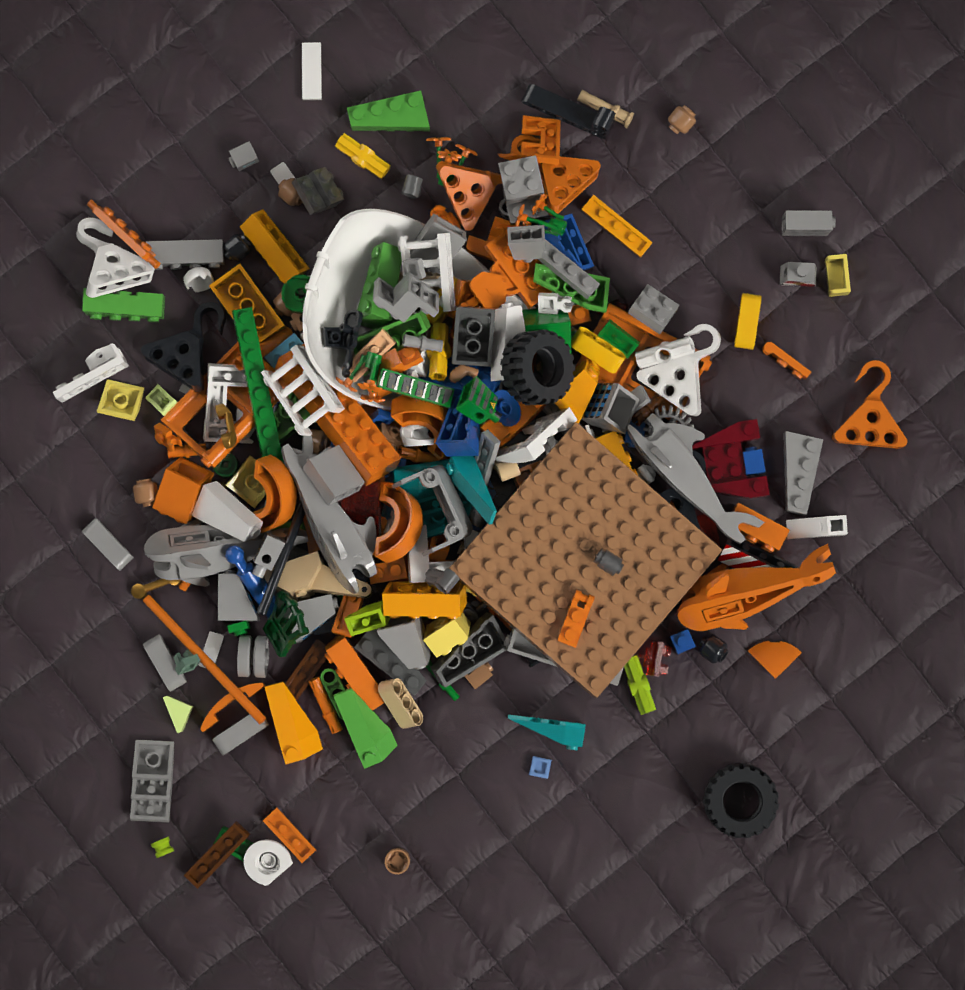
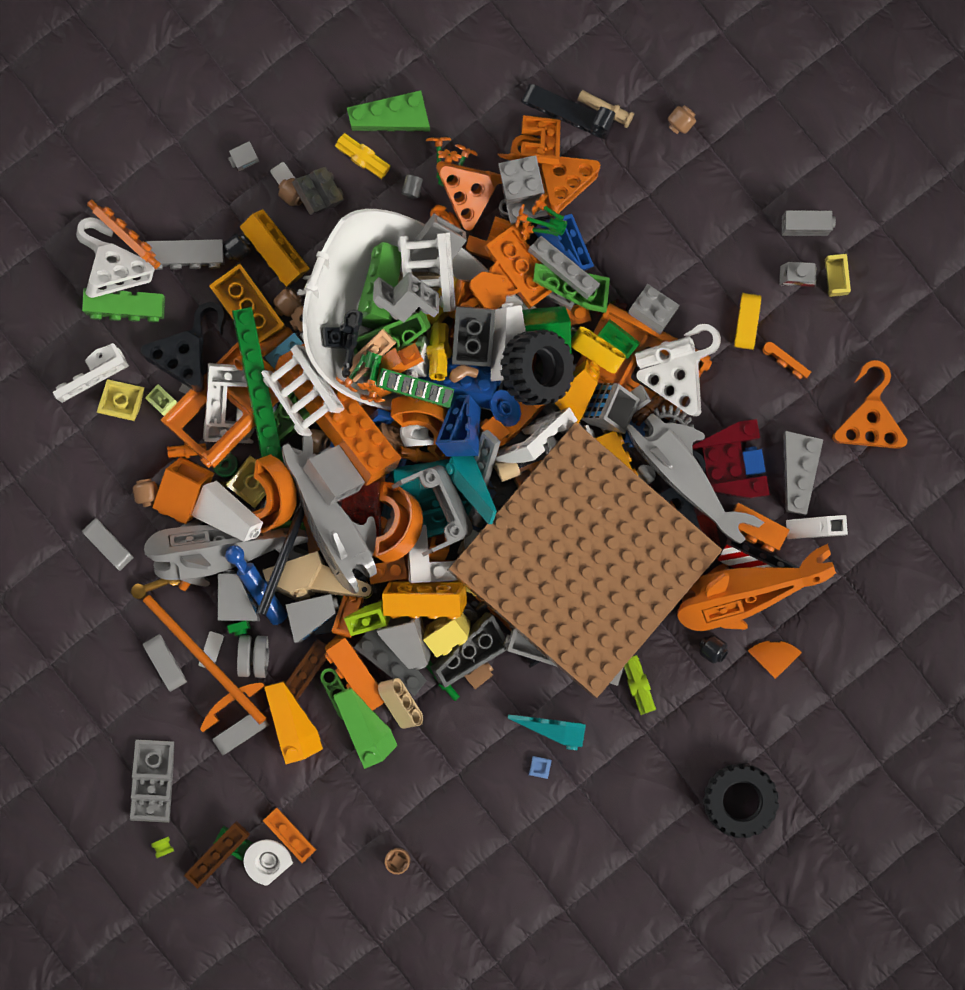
(165, 437): orange plate -> none
(178, 711): yellowish green slope -> none
(186, 664): sand green tile -> none
(198, 278): white hair -> none
(229, 438): pearl gold bar -> none
(272, 546): light grey torso -> none
(280, 632): dark green plate -> none
(288, 292): green plate -> none
(311, 71): white tile -> none
(327, 709): orange pin -> none
(415, 267): light grey plate -> none
(422, 343): light grey pin -> none
(441, 579): dark grey piece -> none
(478, 402): green torso -> none
(526, 242): light grey torso -> none
(550, 304): white plate -> none
(575, 619): orange plate -> none
(608, 562): flat silver brick -> none
(616, 226): light orange plate -> none
(653, 658): clear red hips -> none
(682, 641): blue brick -> none

